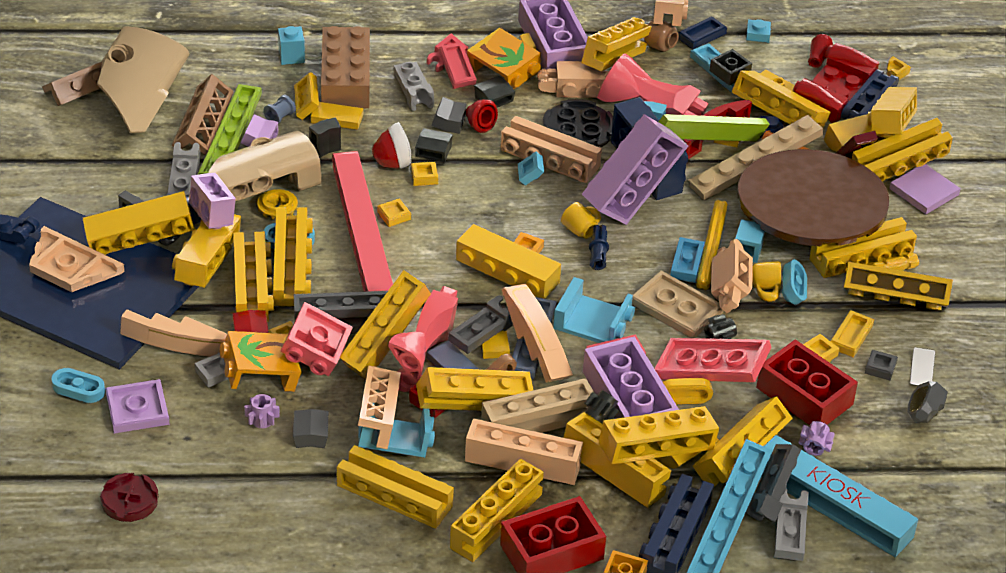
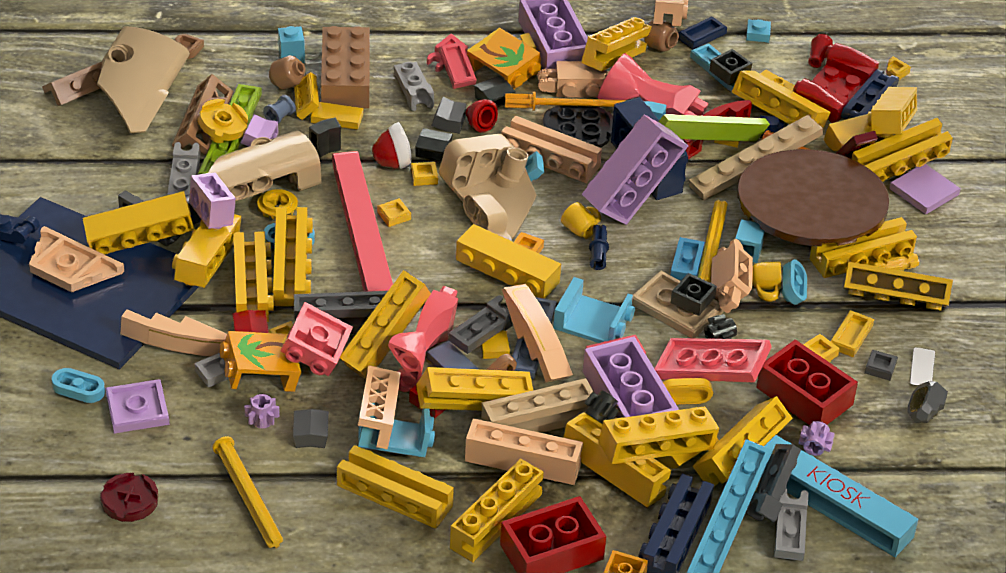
(192, 43): none -> medium nougat tile
(221, 130): none -> yellow plate
(225, 449): none -> yellow axle
(286, 72): none -> medium nougat head
(490, 182): none -> tan panel
(530, 100): none -> light orange piece
(693, 294): none -> pearl dark grey piece

